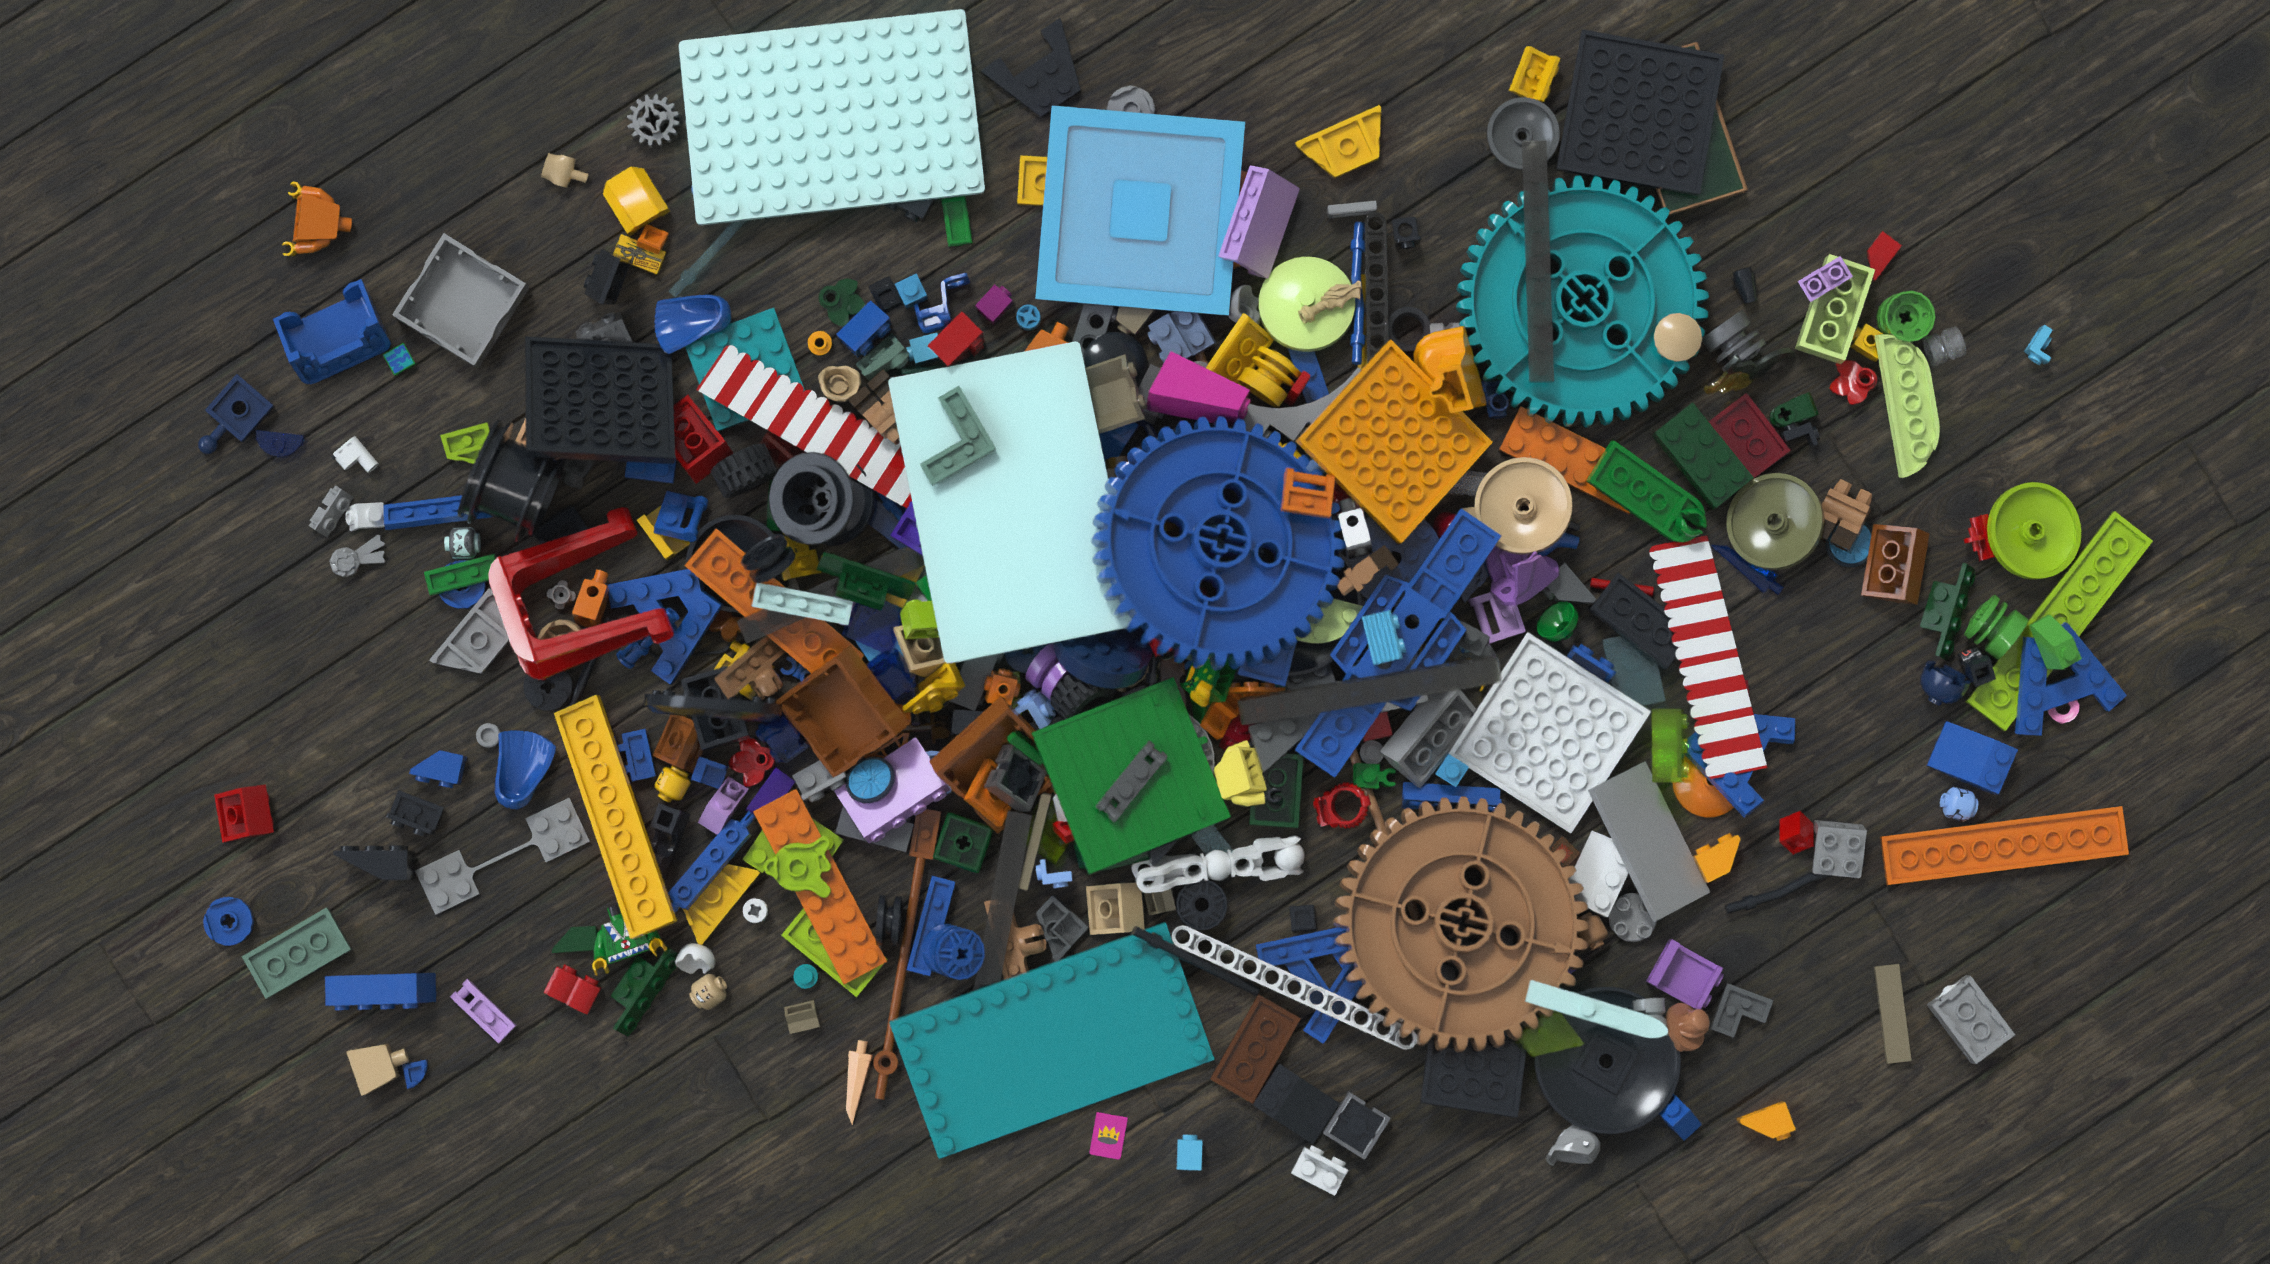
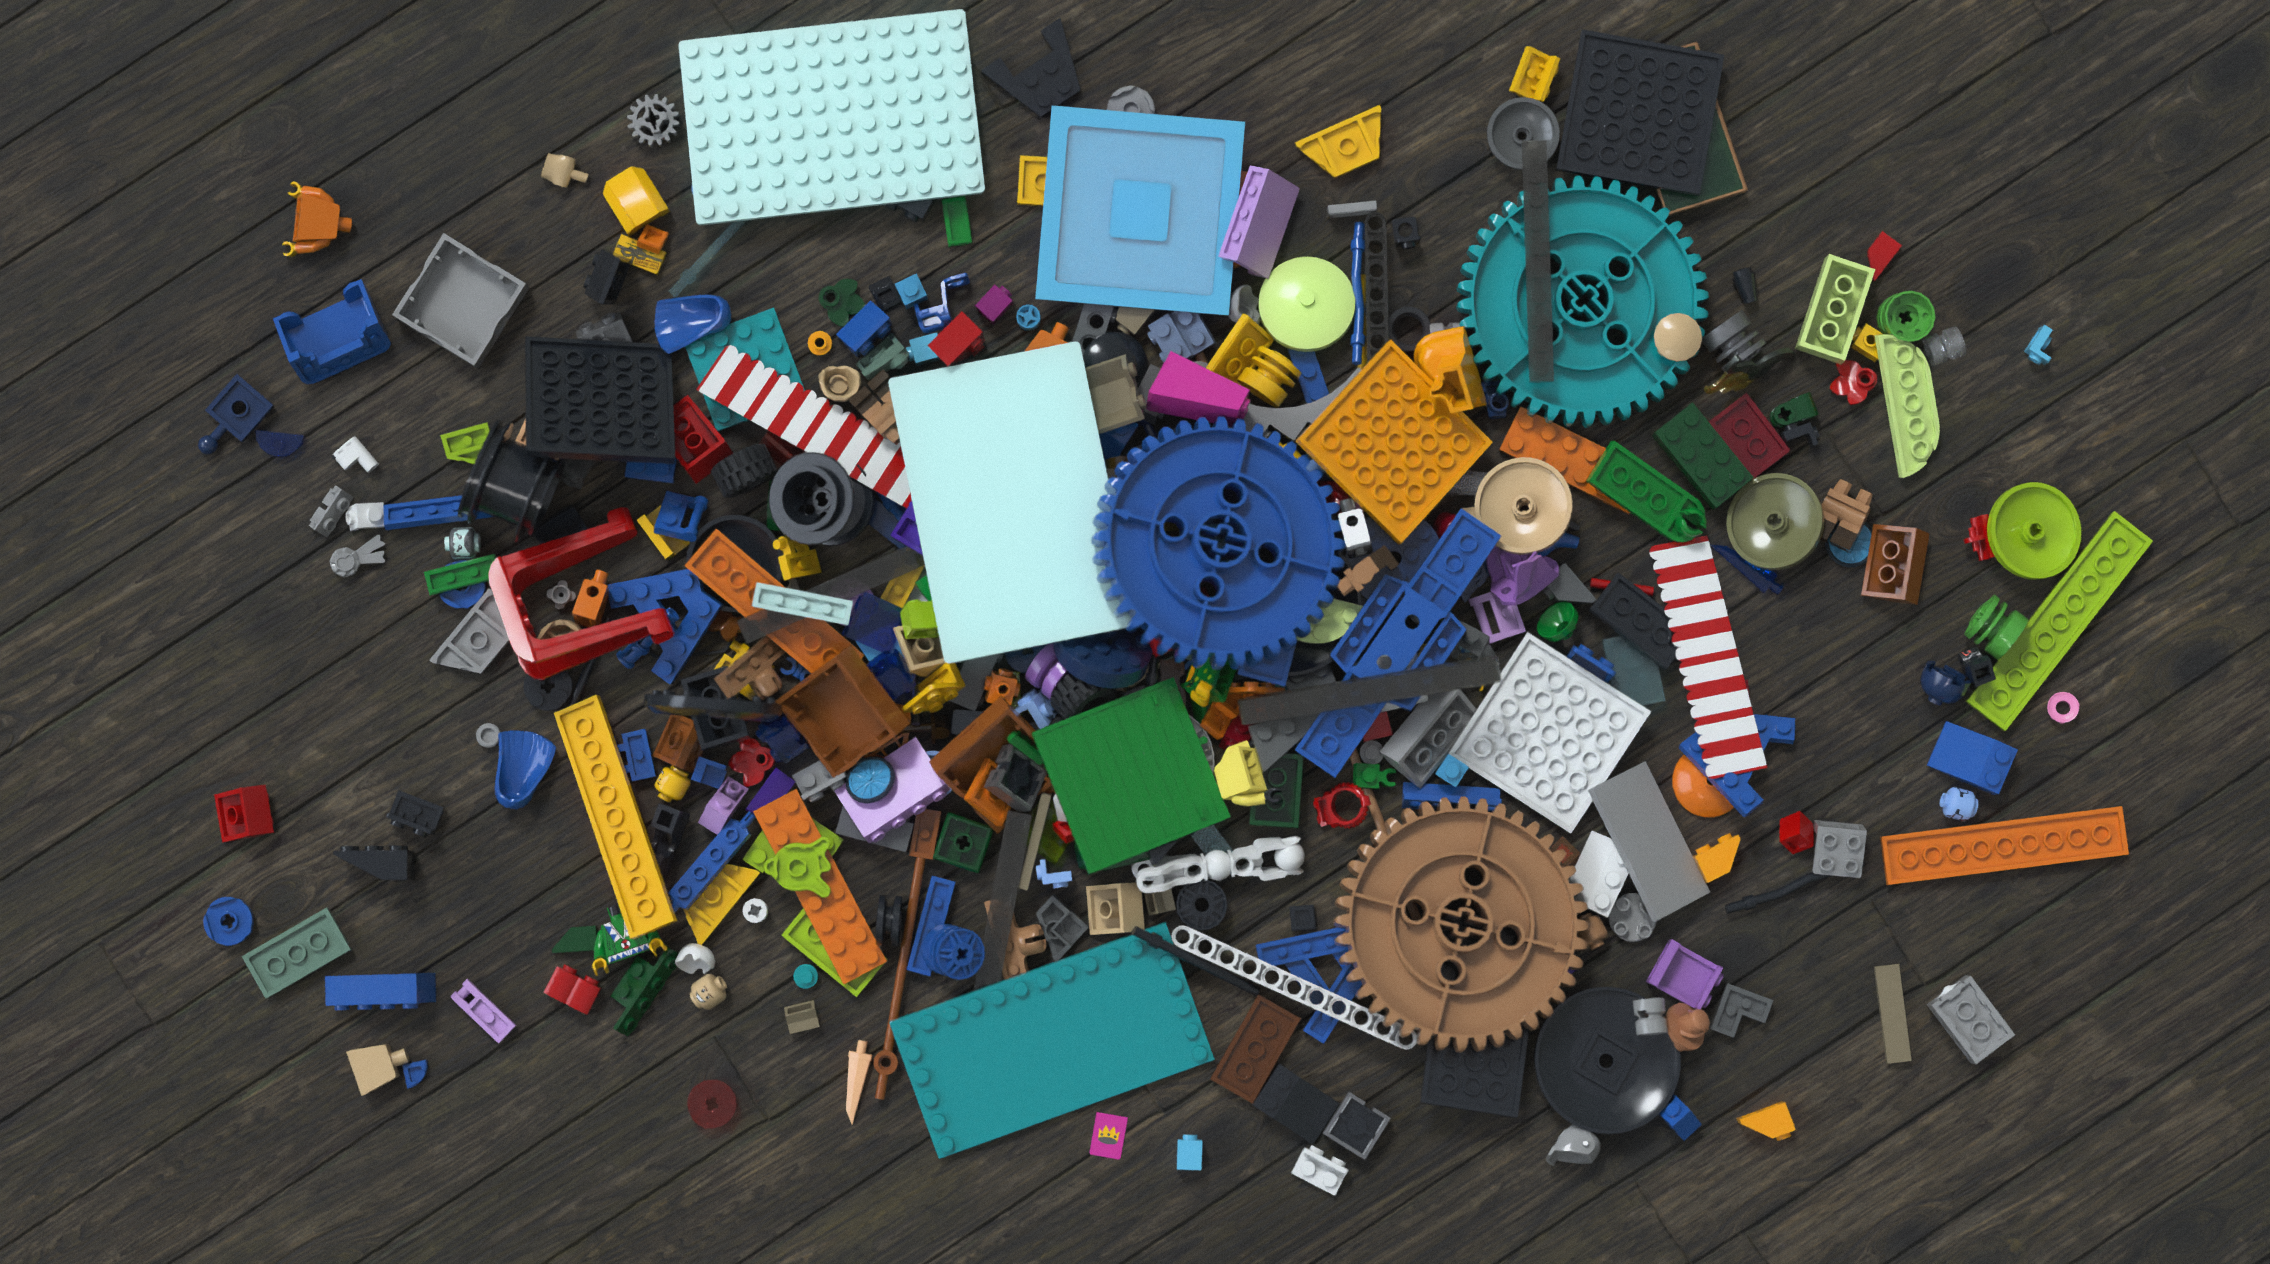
(399, 359): tile -> none
(441, 766): blue slope -> none
(451, 880): light grey hinge -> none
(699, 1109): none -> clear red plate
(768, 558): black wheel -> none
(864, 583): dark green bracket -> none
(916, 369): piece -> none
(972, 447): sand green plate -> none
(1131, 781): dark grey plate -> none
(1297, 388): red tile -> none
(1305, 500): orange plate -> none
(1335, 297): tan piece -> none
(1382, 637): medium azure brick -> none
(1550, 1036): clear neon green wing -> none
(1594, 1010): light aqua piece -> none
(1669, 746): clear neon green slope -> none
(1825, 279): lavender slope -> none
(1945, 609): dark green bracket -> none
(2037, 697): blue plate -> none
(2054, 643): bright green slope -> none

